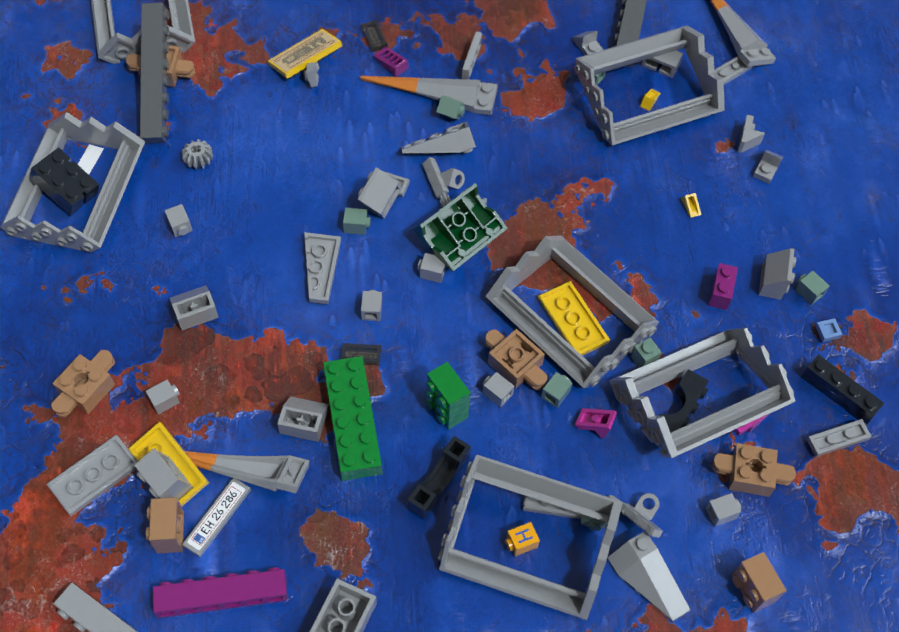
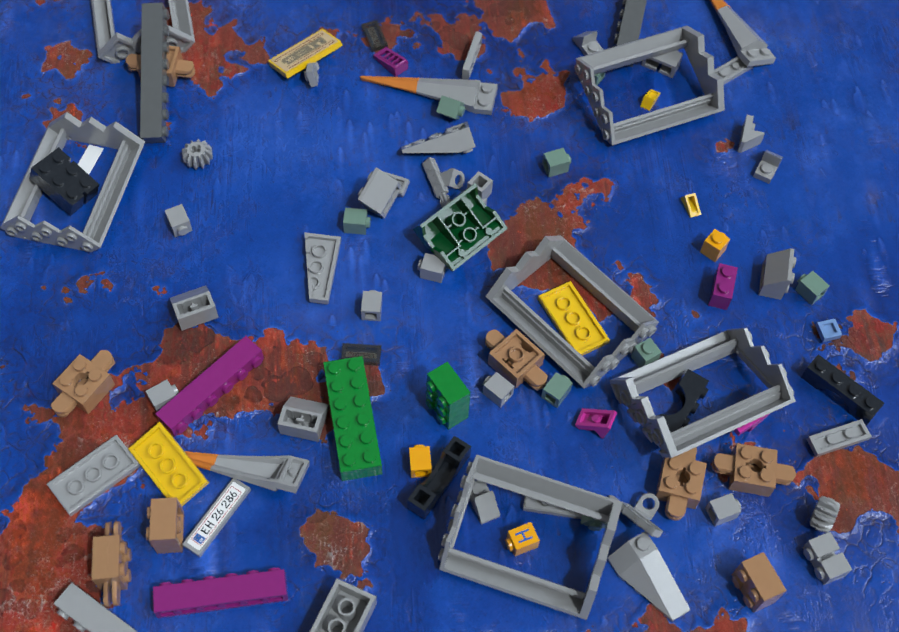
(110, 563): none -> medium nougat brick
(162, 475): light grey brick -> none
(210, 386): none -> magenta brick
(420, 461): none -> light orange brick
(484, 184): none -> light grey brick
(484, 502): none -> light grey slope
(556, 162): none -> sand green brick
(681, 483): none -> medium nougat brick
(715, 245): none -> light orange brick
(822, 556): none -> light grey piece
(824, 514): none -> light grey gear

